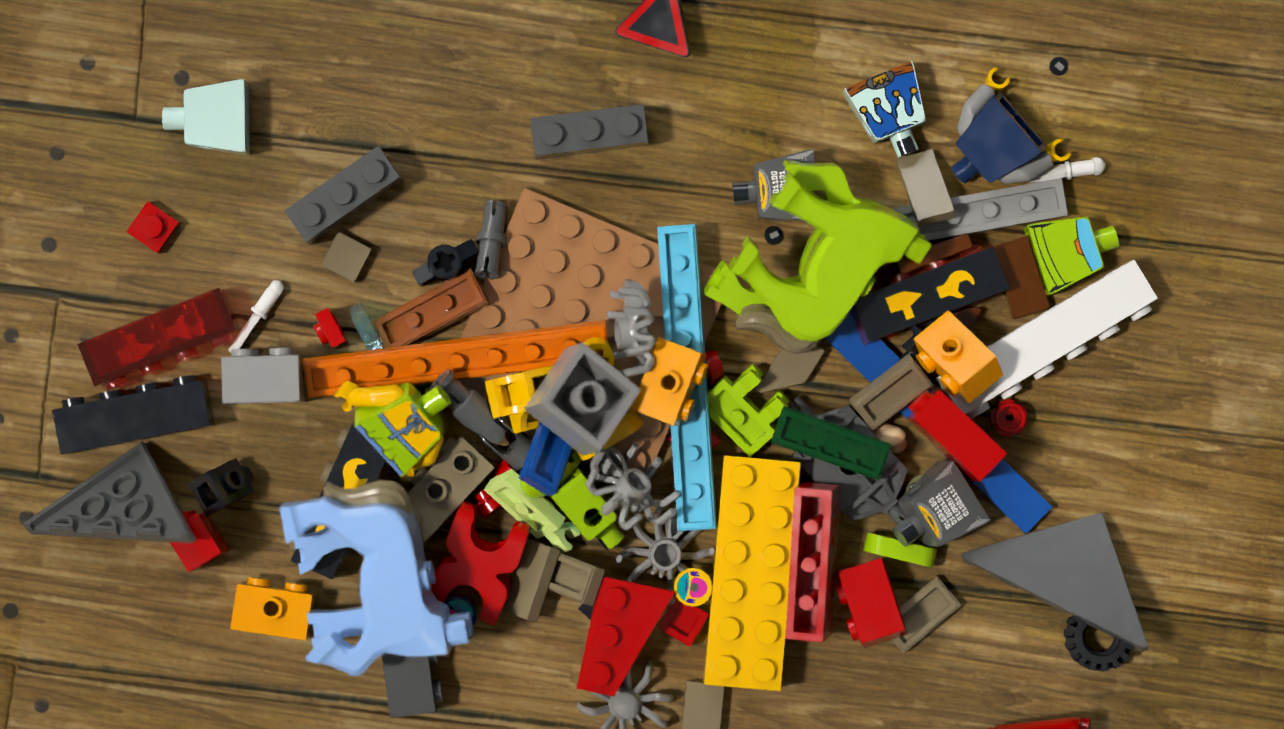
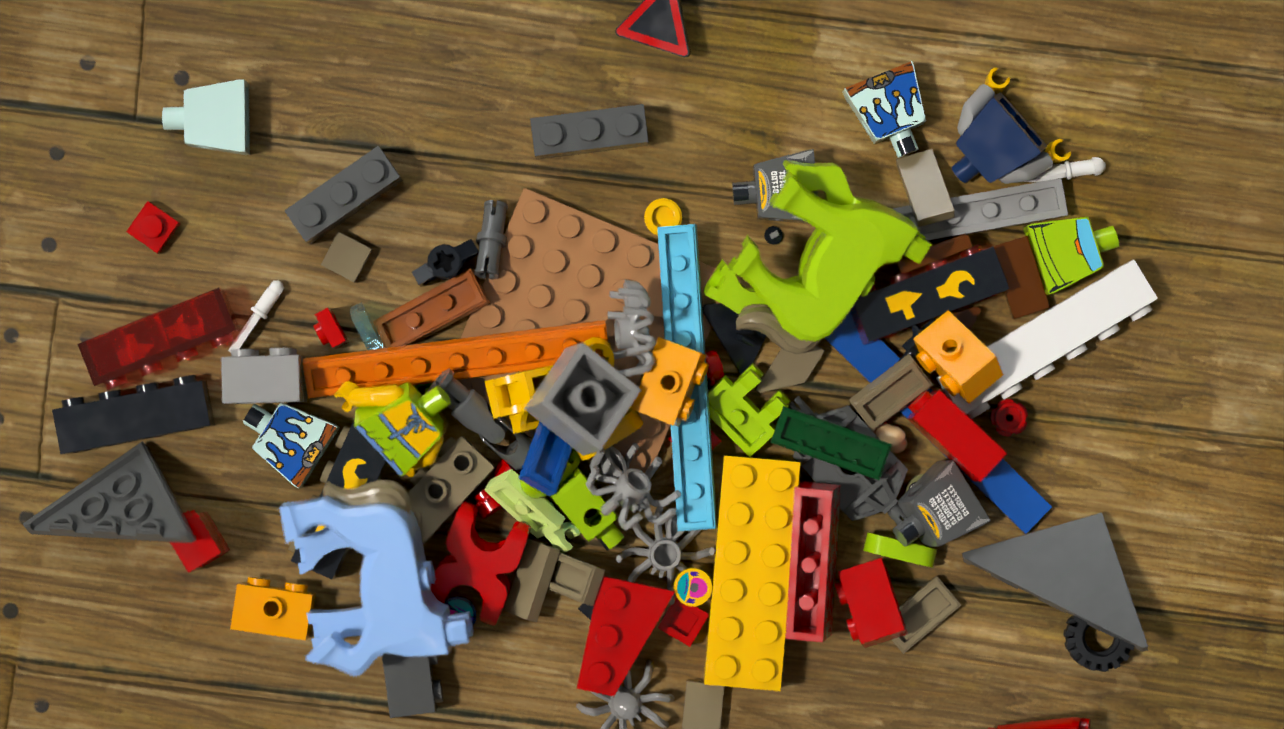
(229, 483): black brick -> none
(290, 440): none -> torso
(662, 213): none -> yellow tile
(740, 345): none -> black piece
(1058, 66): black piece -> none

